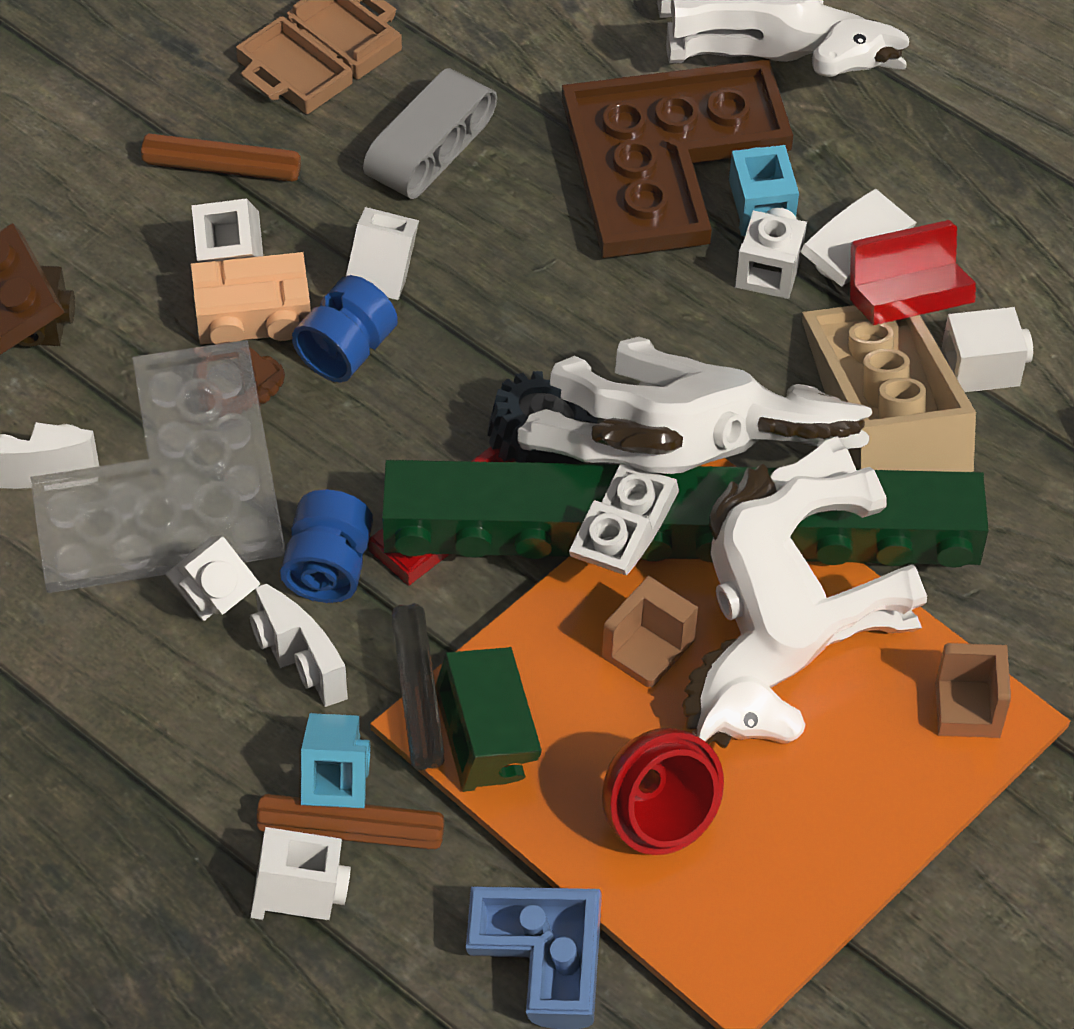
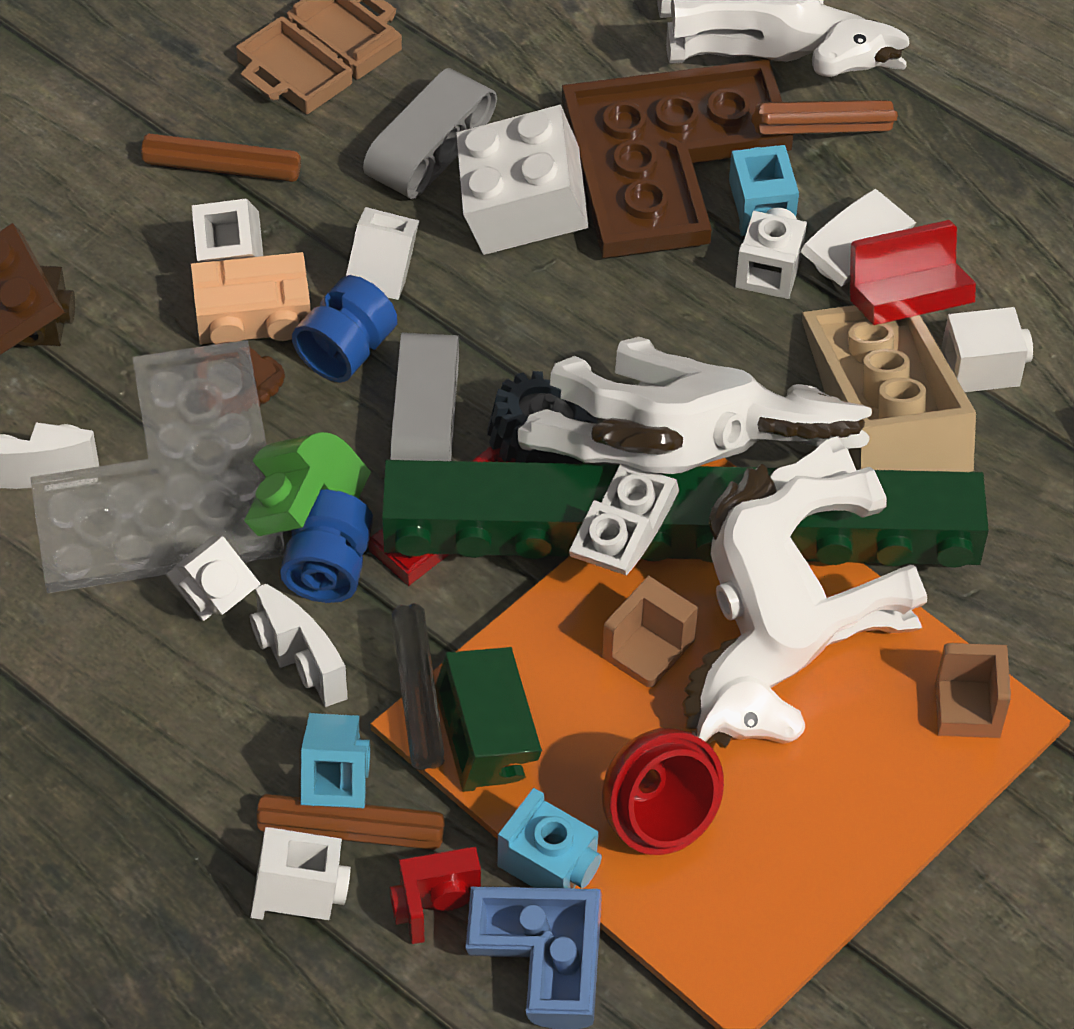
(296, 474): none -> bright green brick
(425, 397): none -> light grey beam
(433, 881): none -> red bracket
(521, 180): none -> white brick
(526, 854): none -> medium azure brick
(823, 117): none -> dark orange axle

